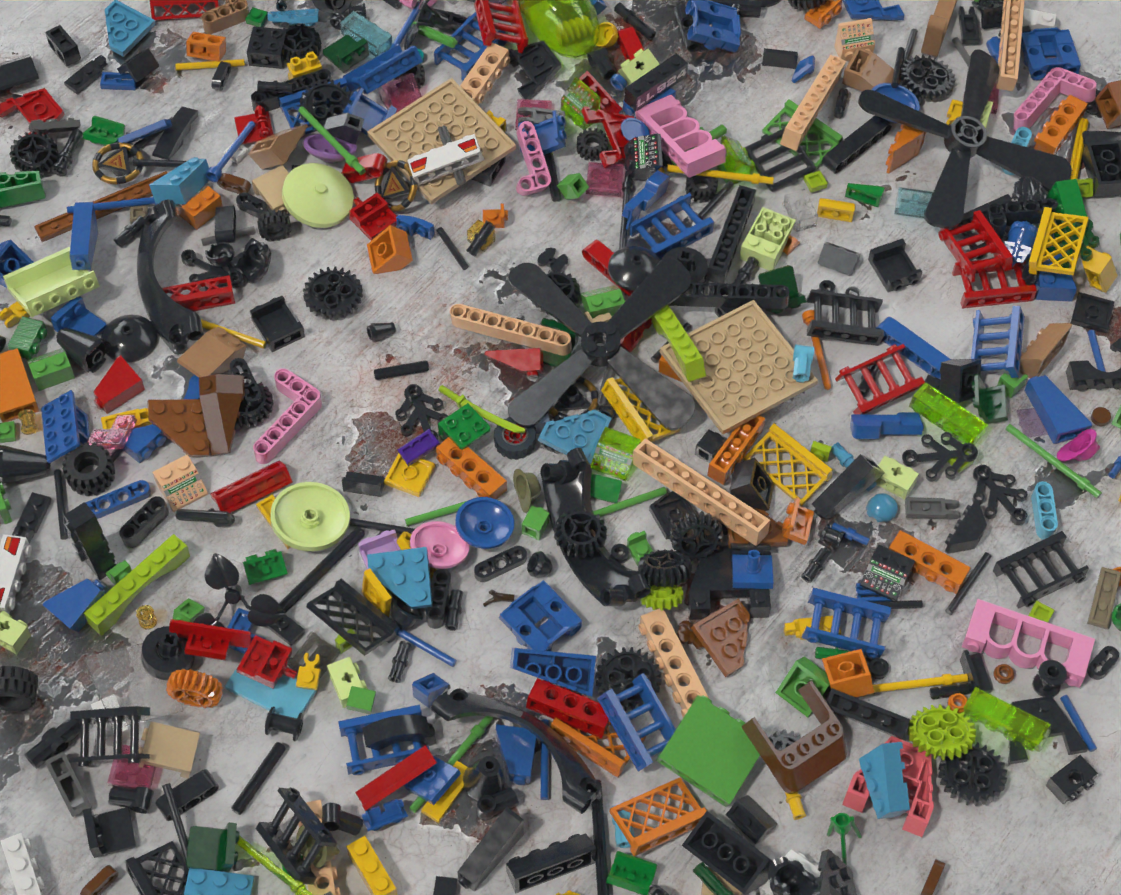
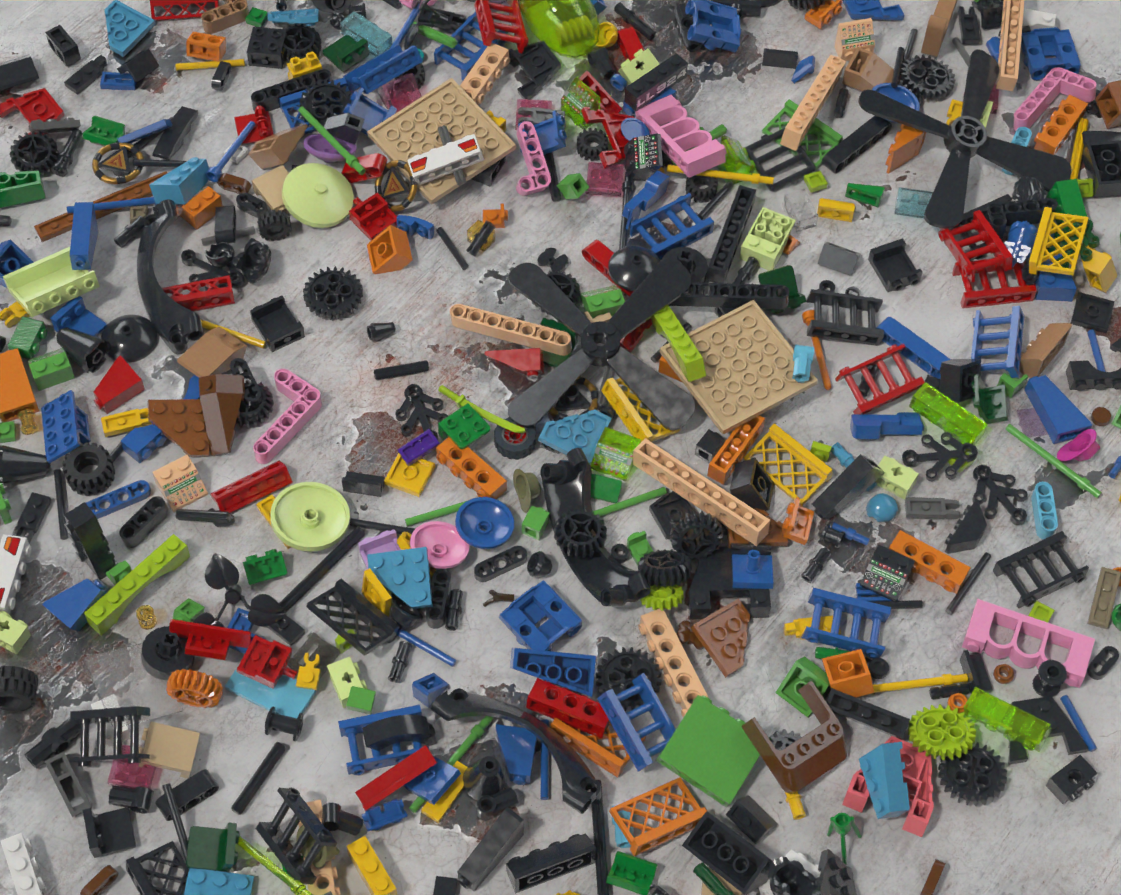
(116, 436): clear pink plate -> none
(275, 87): black pin -> none

